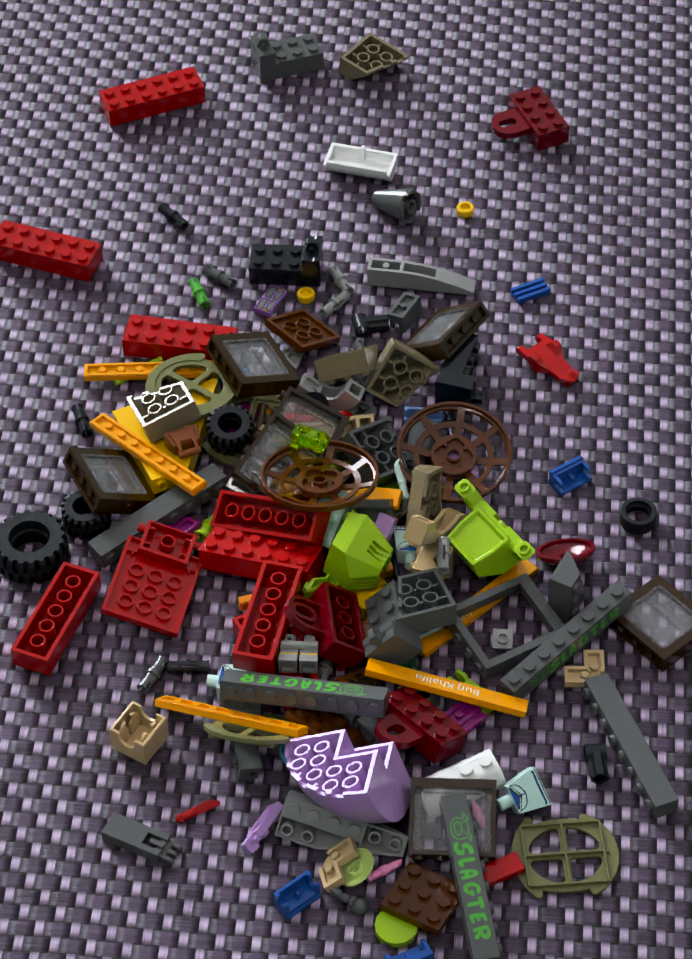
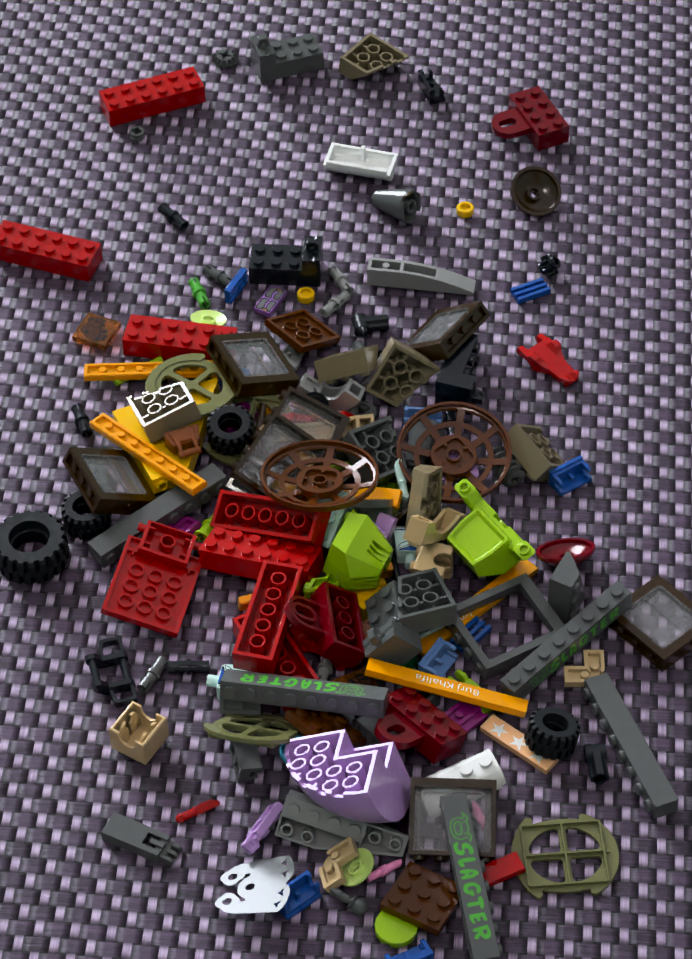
(56, 618): red brick -> none
(96, 331): none -> clear orange tile
(101, 661): none -> black bar
(136, 134): none -> dark grey bush
(209, 317): none -> yellowish green dish
(230, 59): none -> dark grey gear
(231, 716): light orange tile -> none
(236, 286): none -> blue tile
(268, 882): none -> piece
(293, 650): light grey hips -> none
(309, 438): clear neon green leg -> none
(405, 311): dark grey hinge -> none
(430, 88): none -> black hinge
(438, 658): none -> medium blue hinge
(443, 546): light grey pin -> none
(474, 625): none -> blue tile
(502, 639): light grey bracket -> none
(515, 473): none -> dark grey piece
(515, 742): none -> light nougat tile
(524, 792): light aqua torso -> none
(533, 451): none -> dark tan wedge
(541, 184): none -> dark brown dish
(549, 265): none -> black gear
(552, 733): none -> black tyre
(638, 504): black tyre -> none

